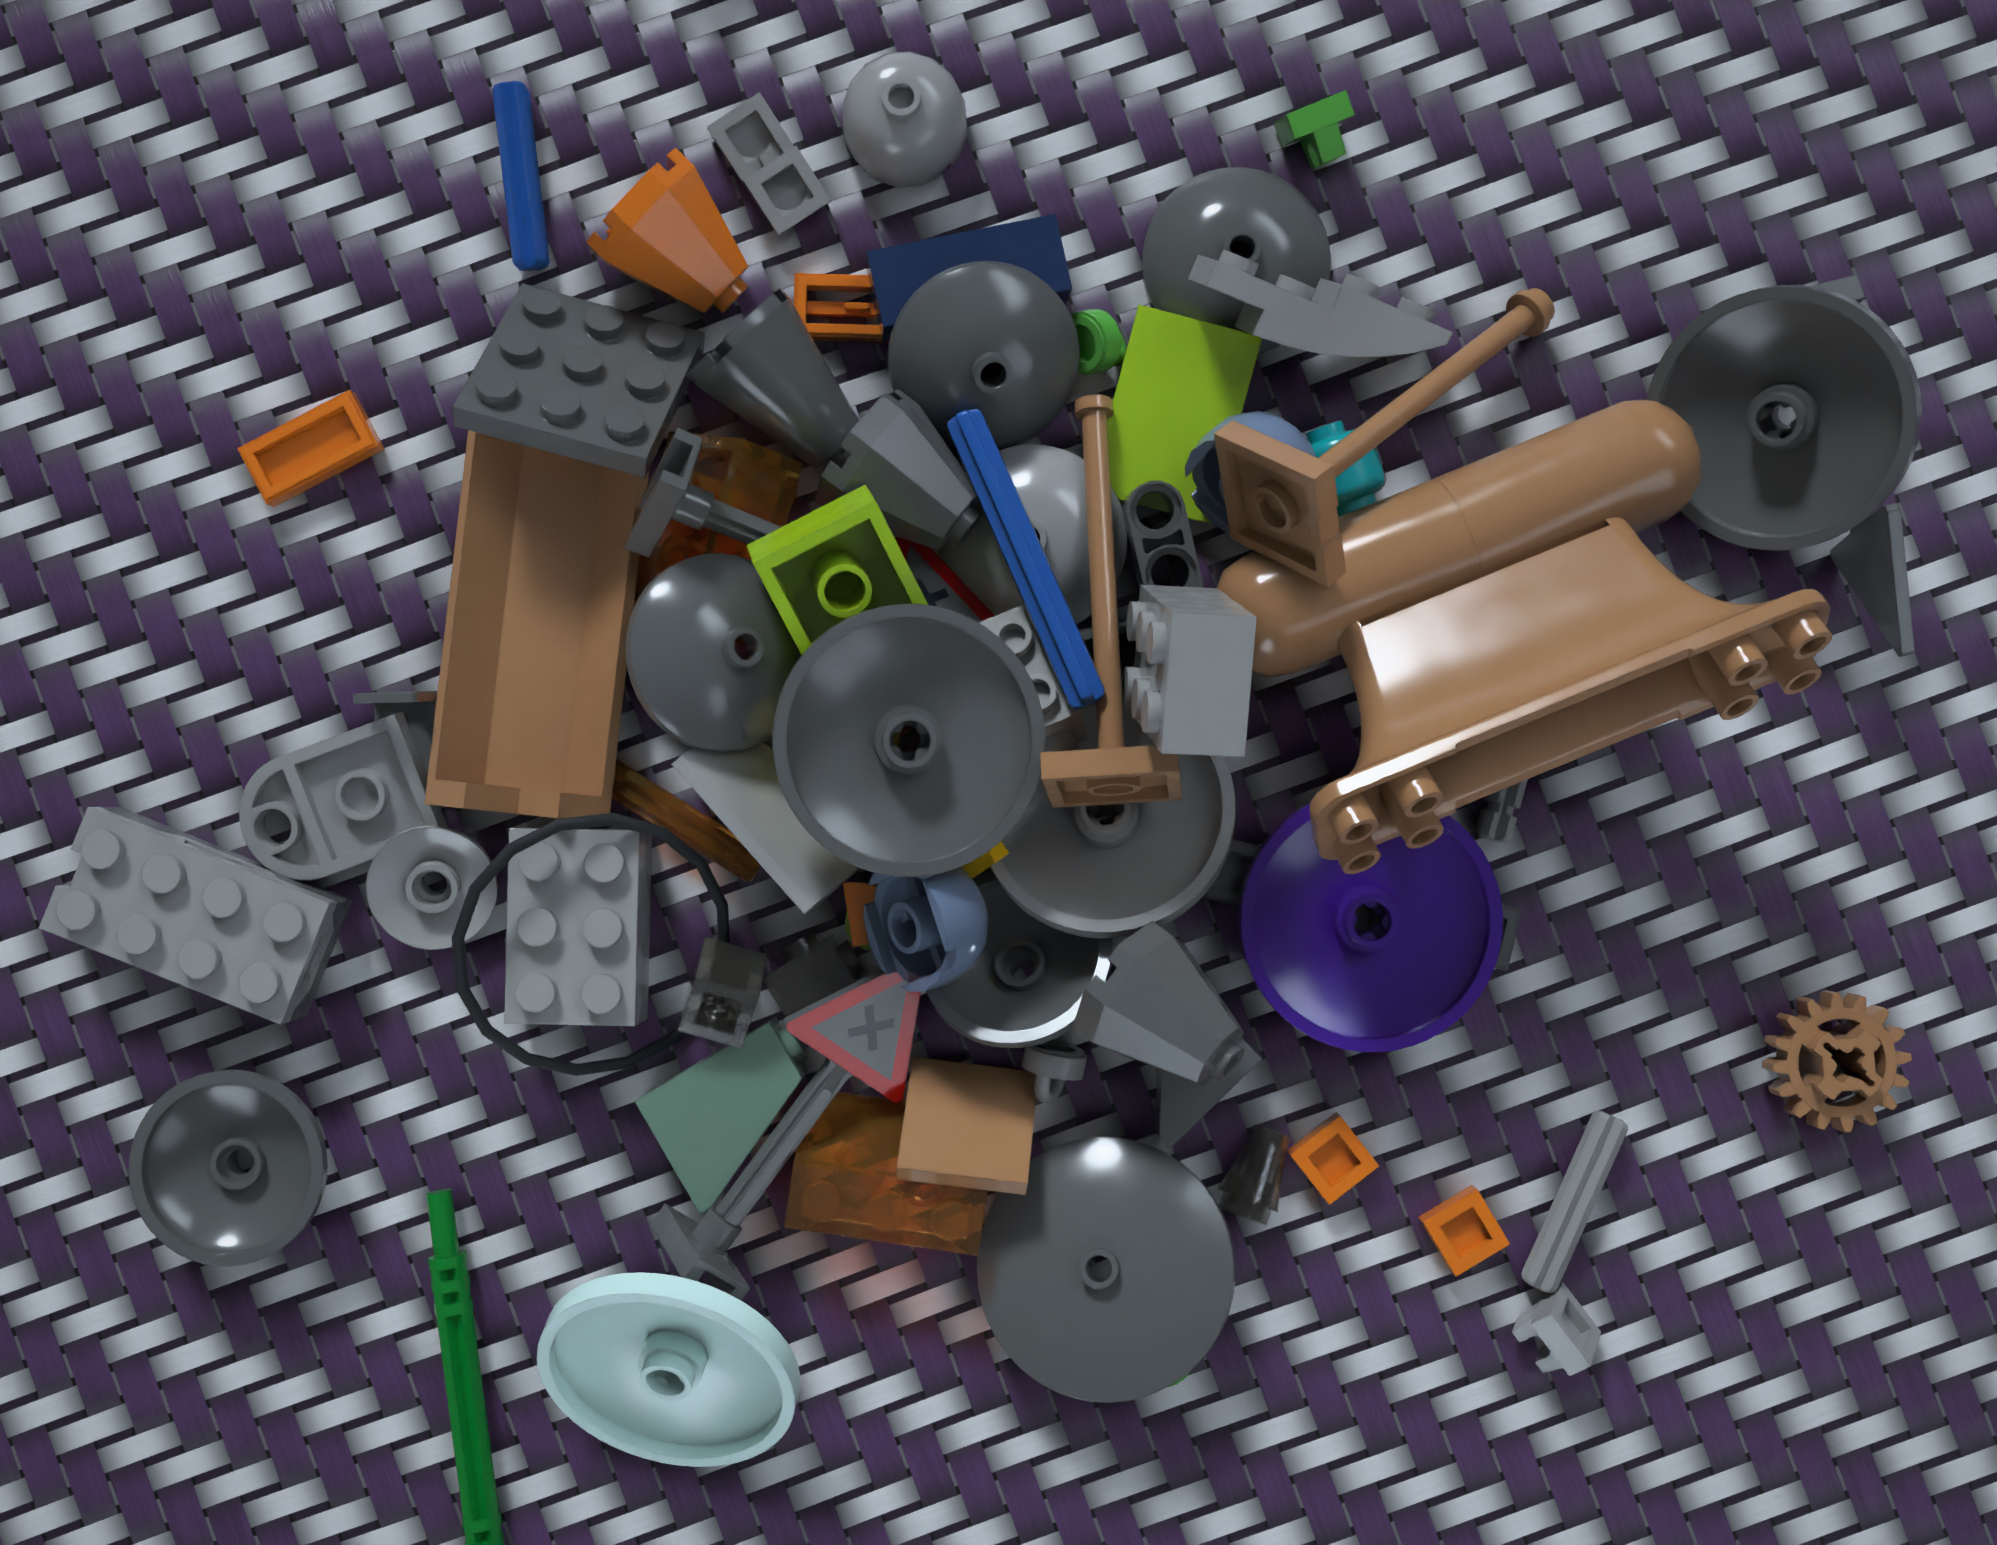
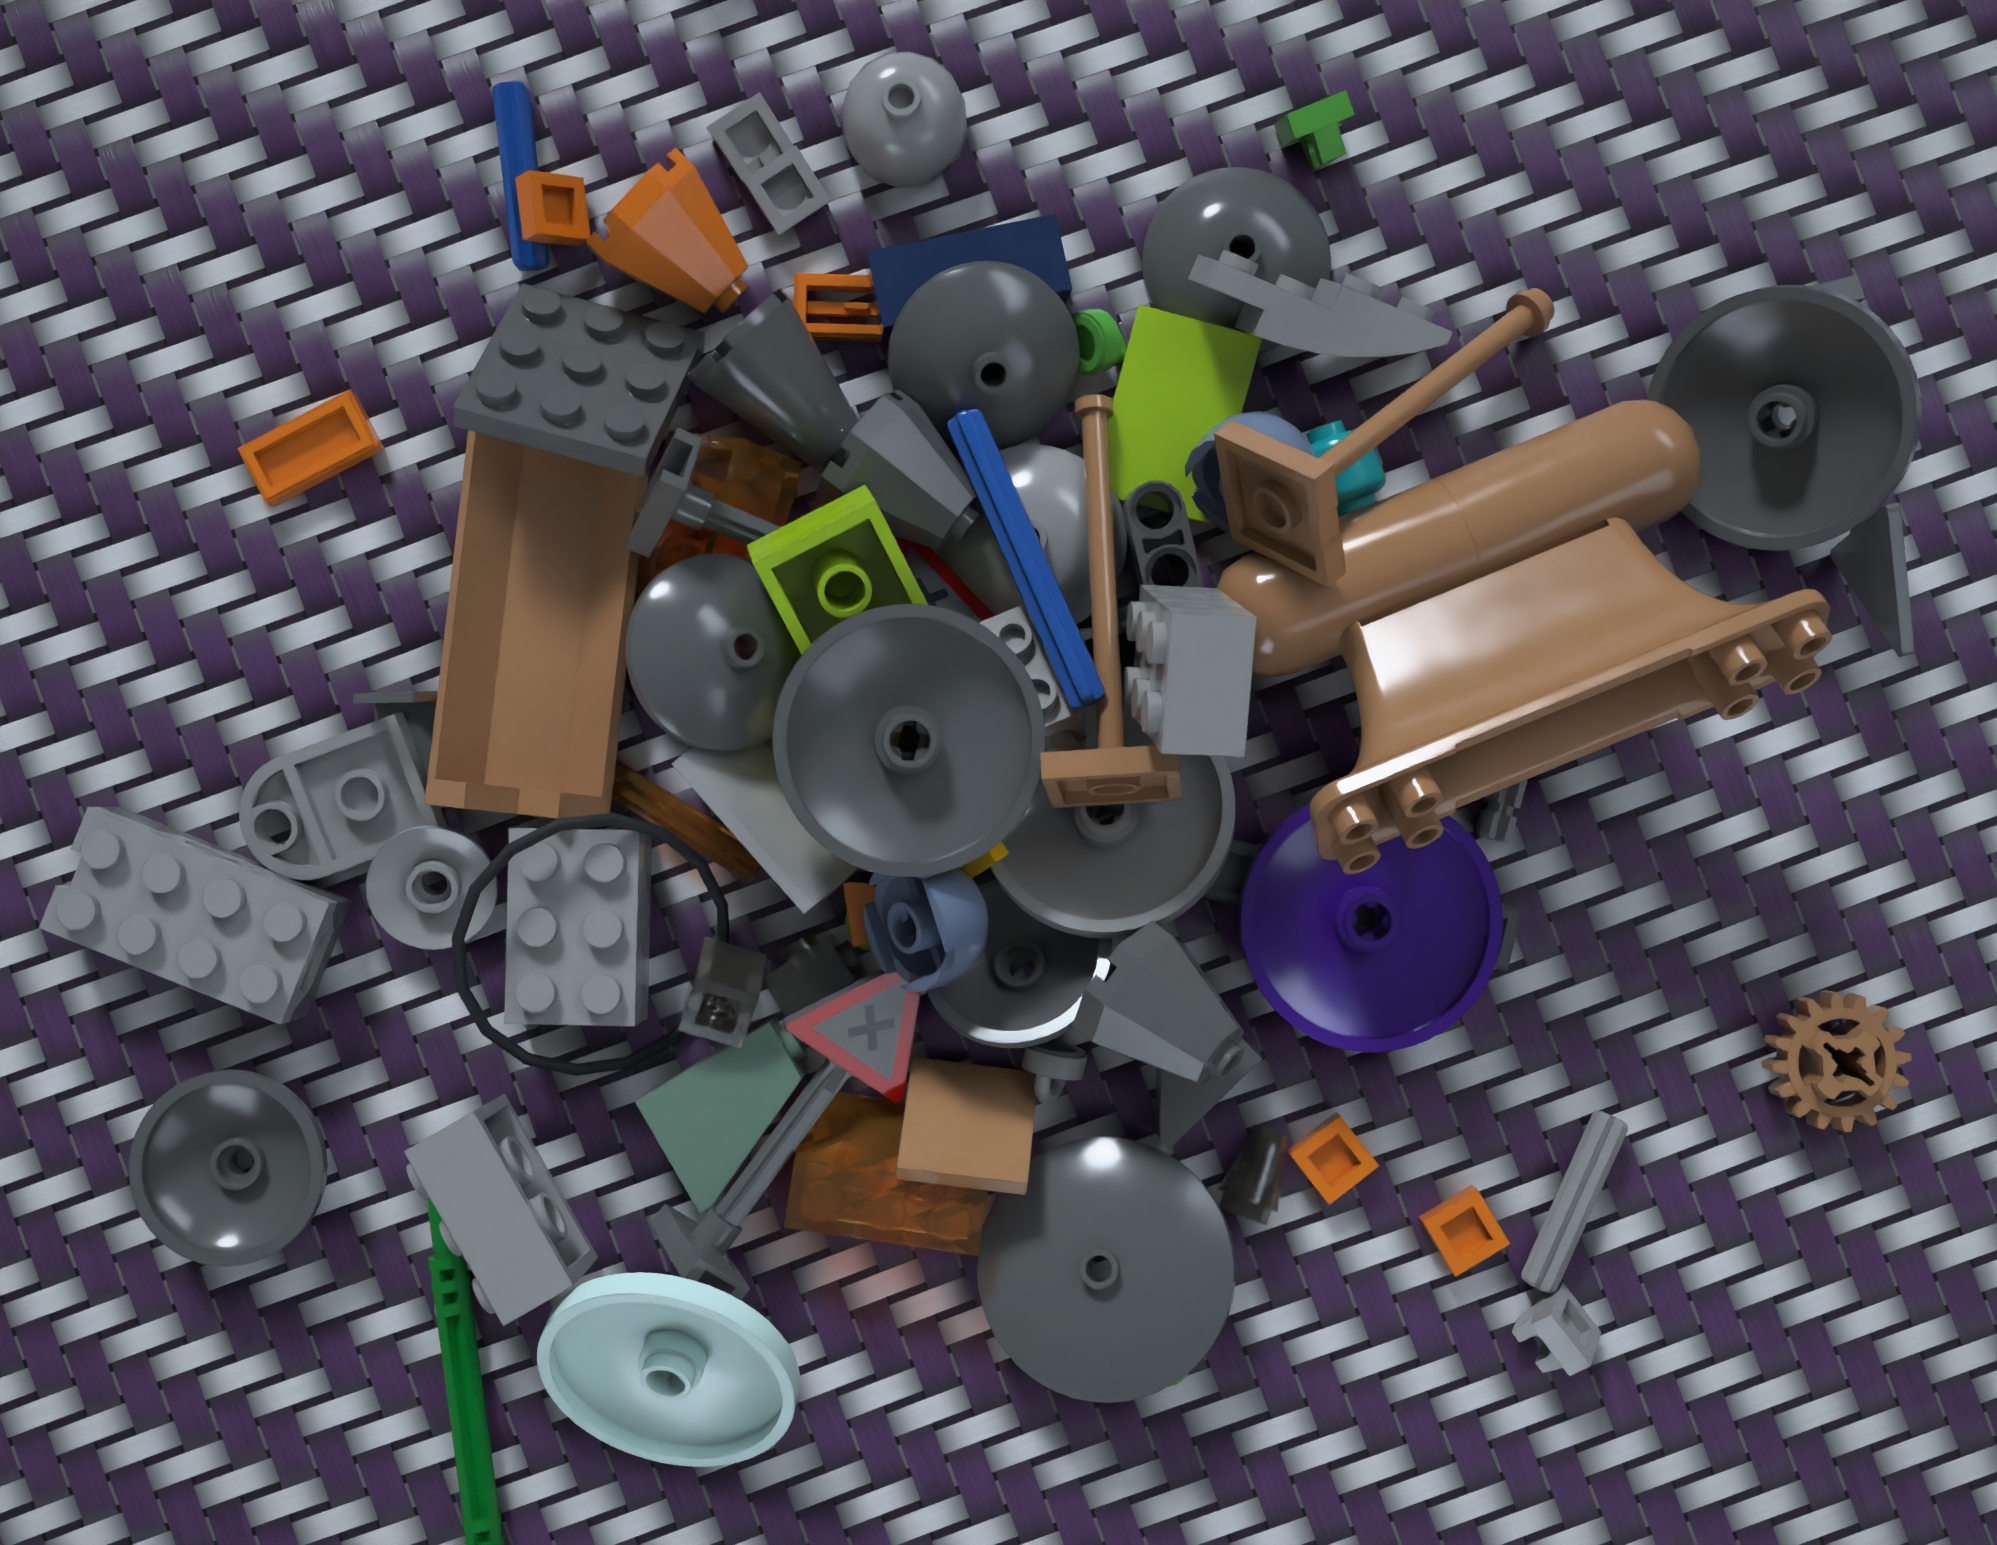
(501, 1210): none -> light grey brick
(552, 208): none -> orange tile

